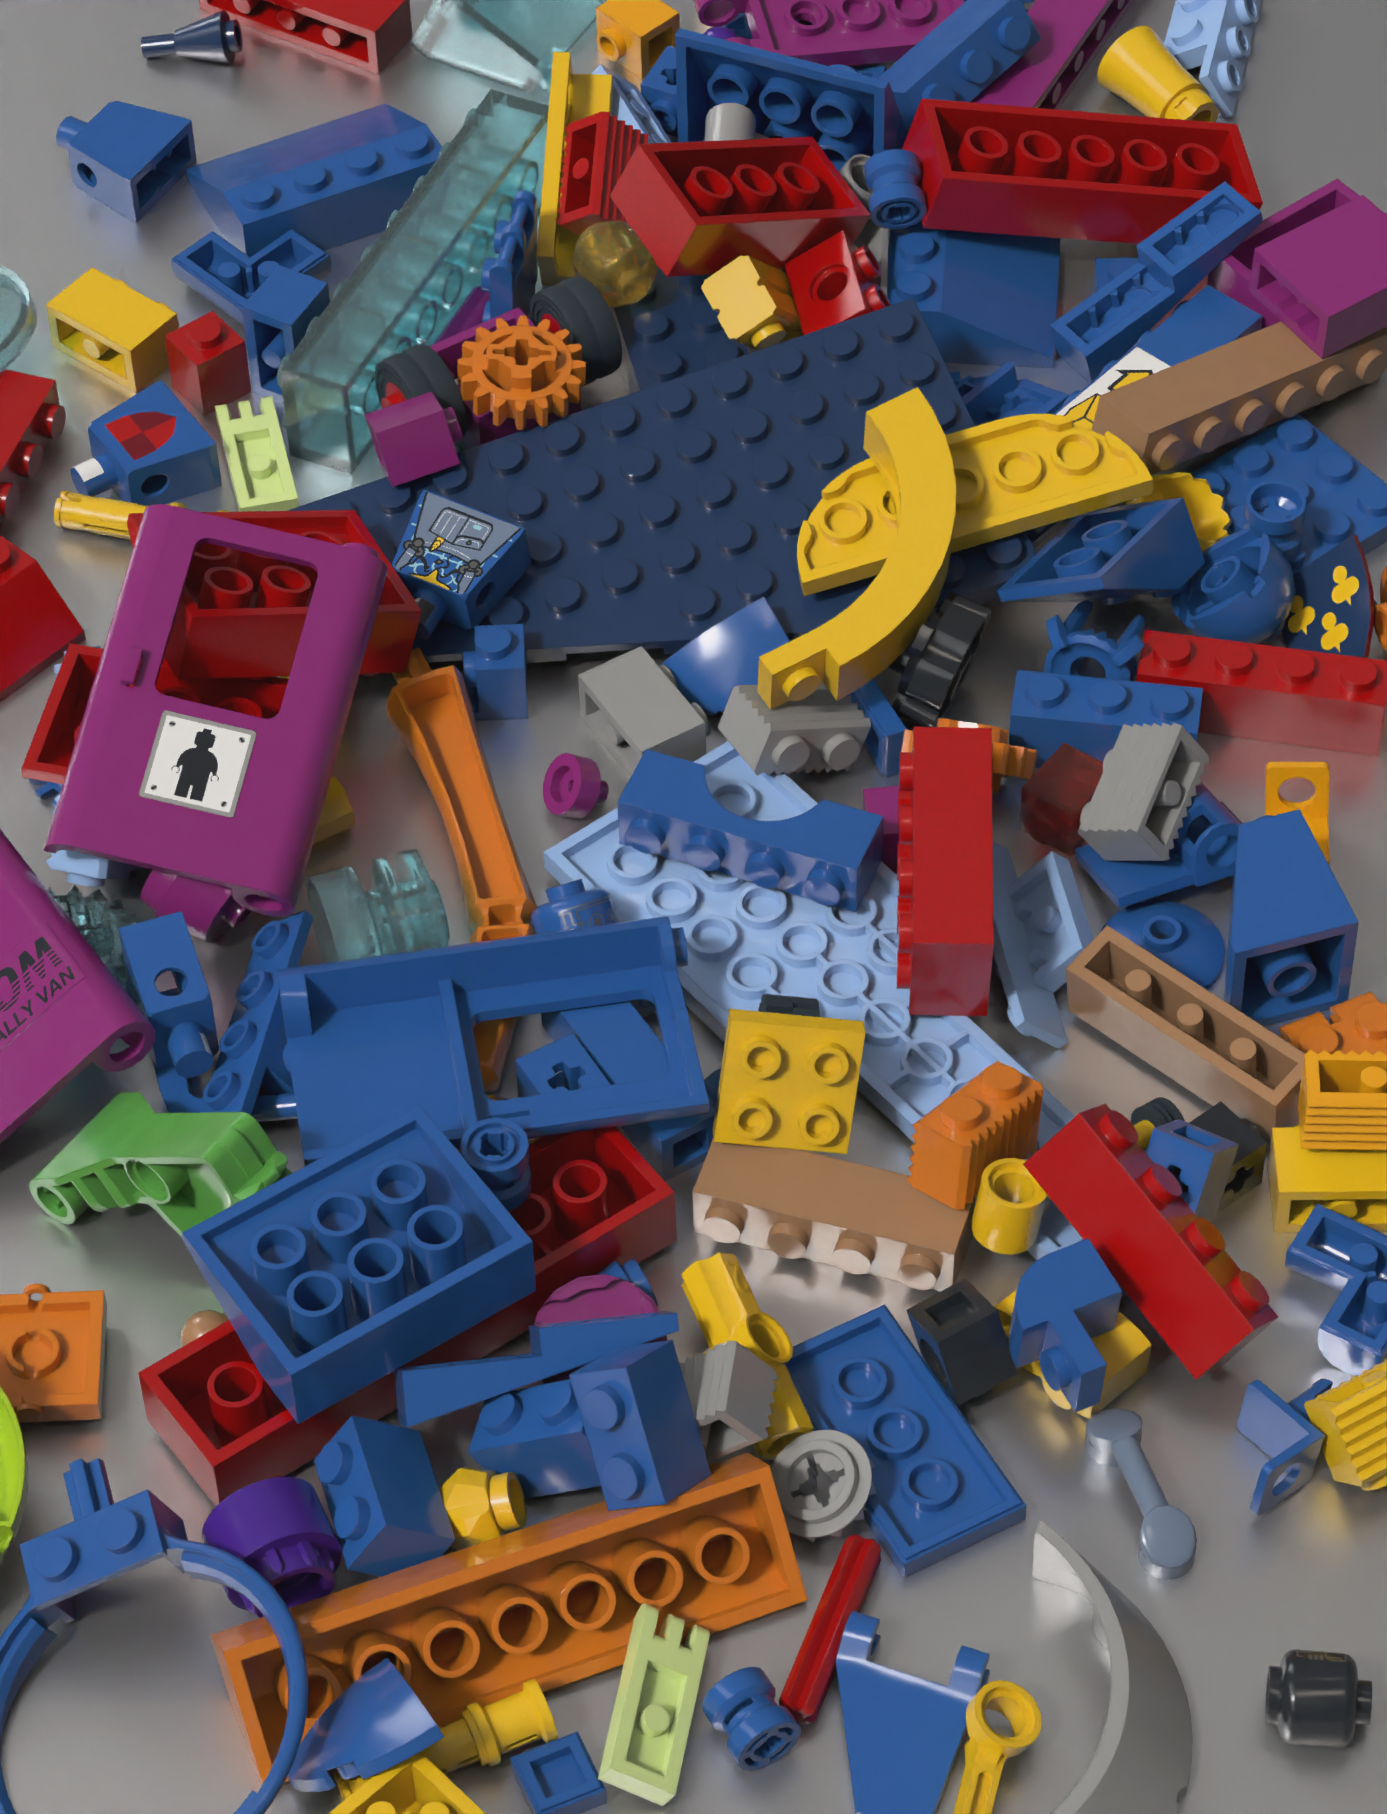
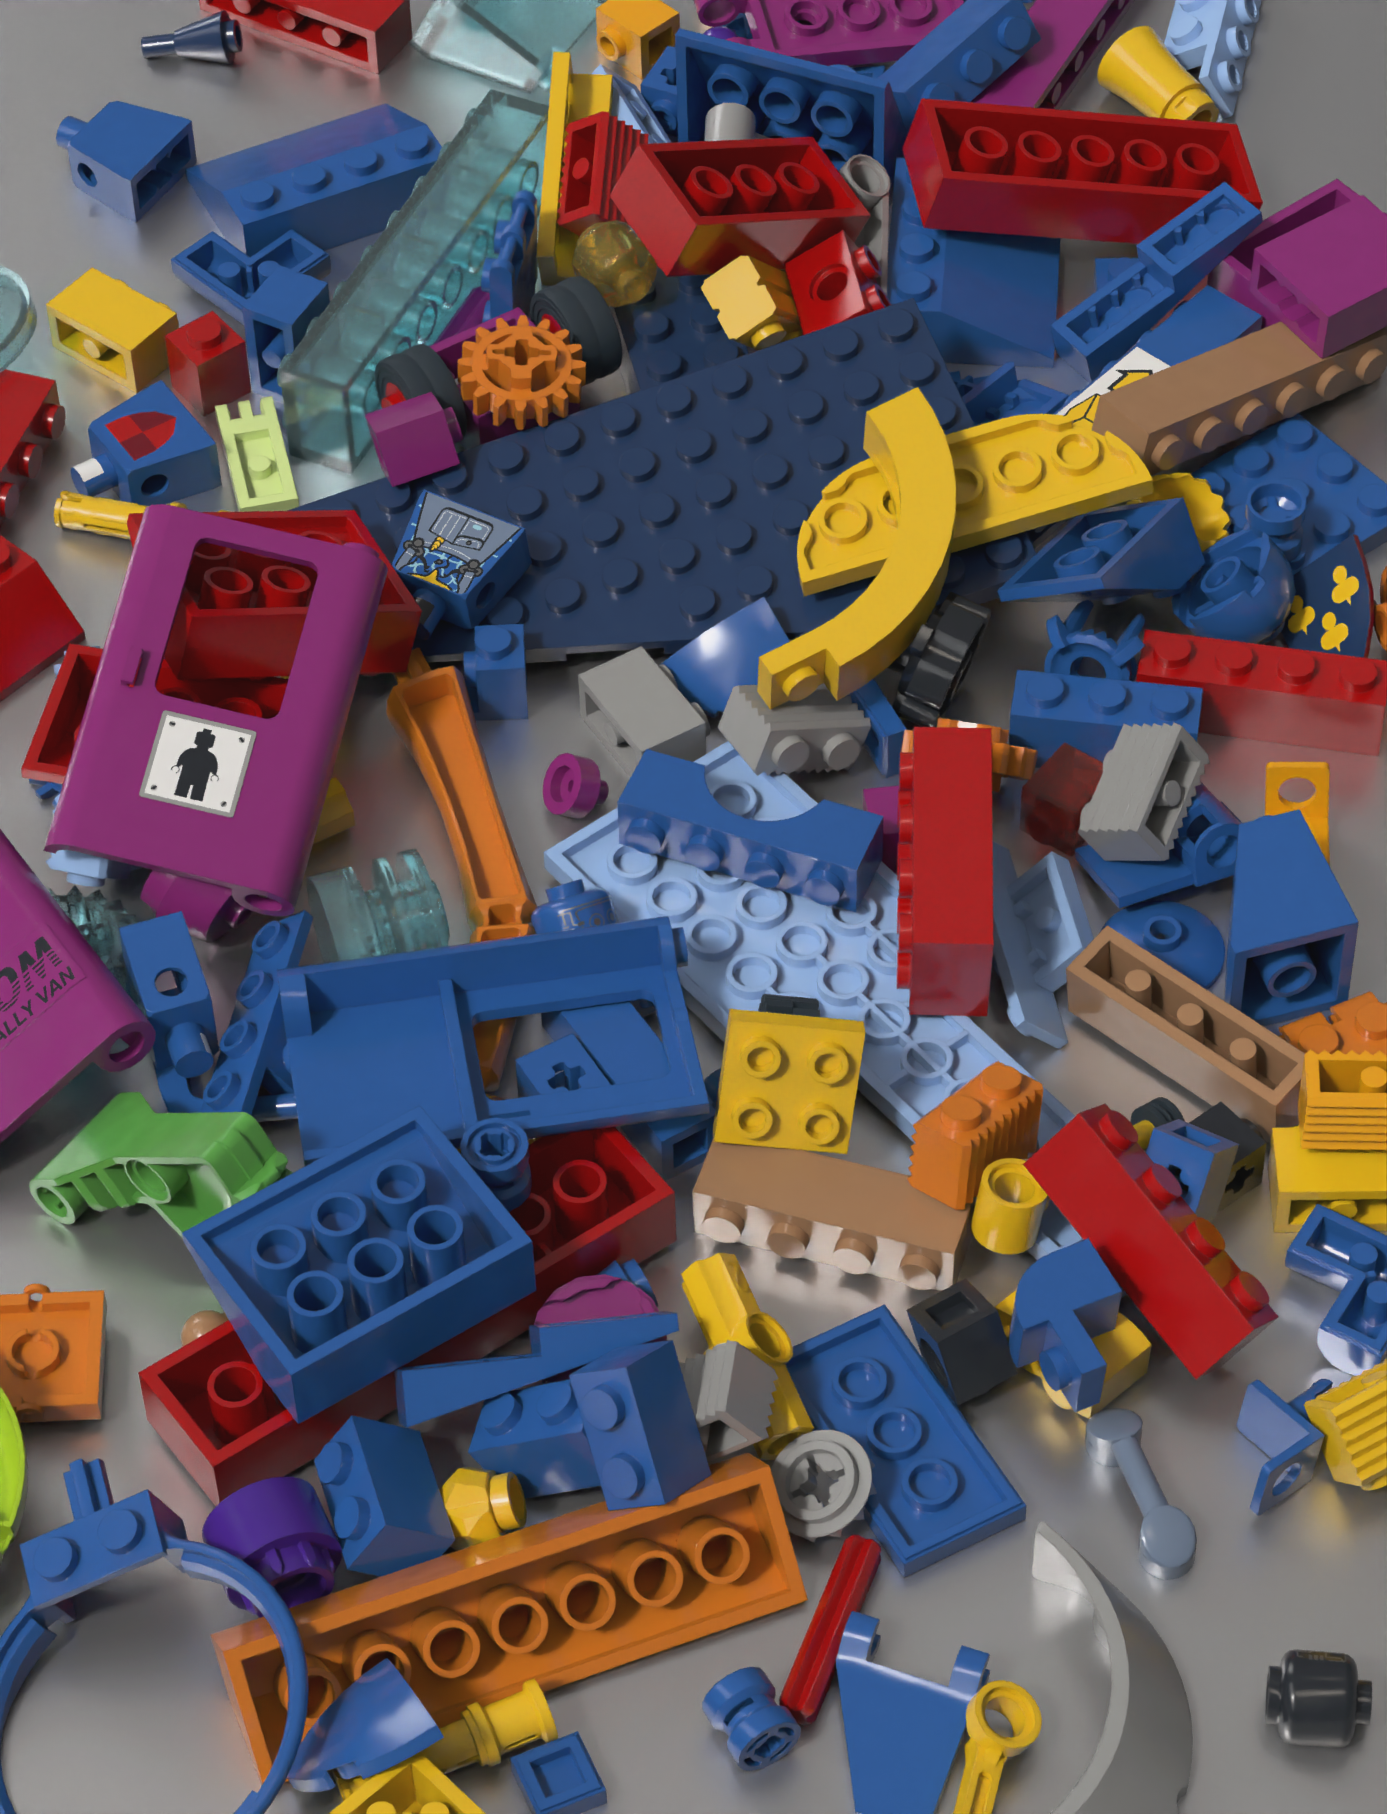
(654, 1707): yellowish green hinge -> none
(896, 194): blue wheel -> none

